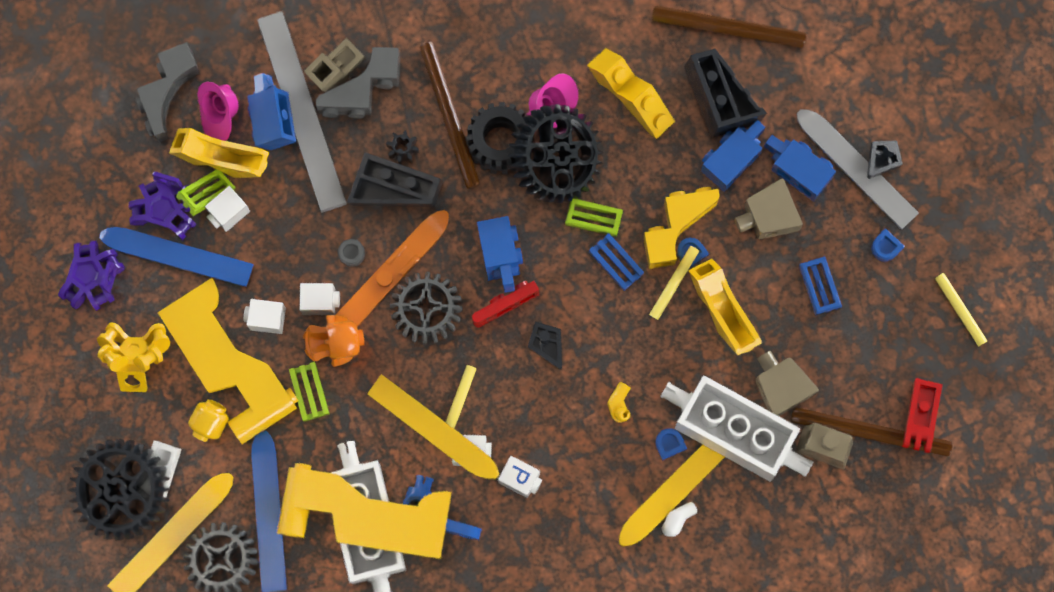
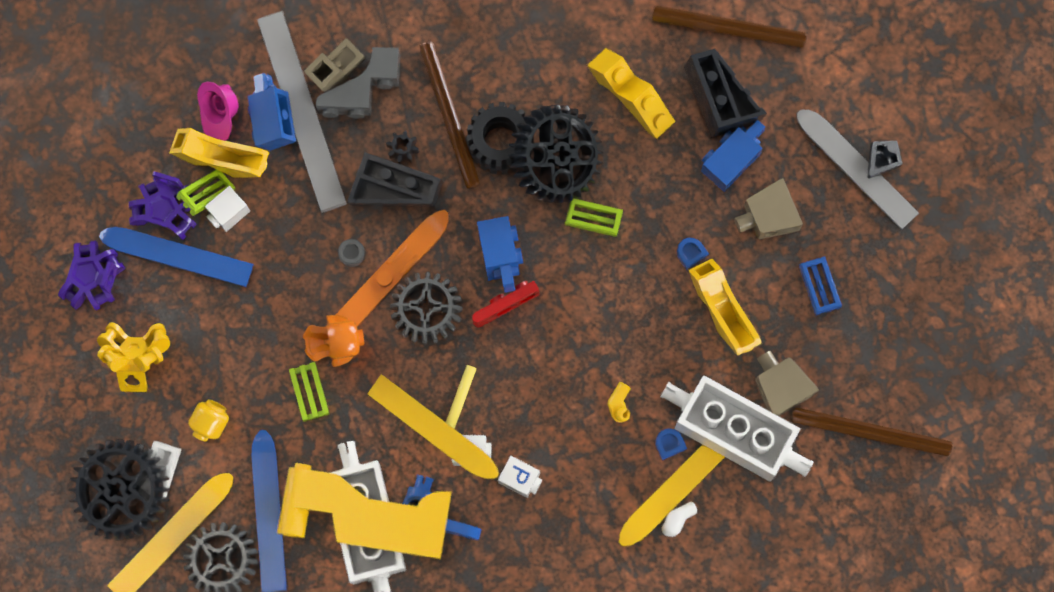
(176, 68): dark grey arch -> none
(222, 365): yellow door -> none
(265, 316): white brick -> none
(318, 299): white brick -> none
(546, 343): black piece -> none
(558, 90): dark pink piece -> none
(602, 245): blue tile -> none
(674, 282): light yellow bar -> none
(681, 213): yellow arch -> none
(800, 166): blue hinge -> none
(825, 445): dark tan torso -> none
(886, 246): blue tile -> none
(922, 414): red hinge -> none
(961, 309): light yellow bar -> none

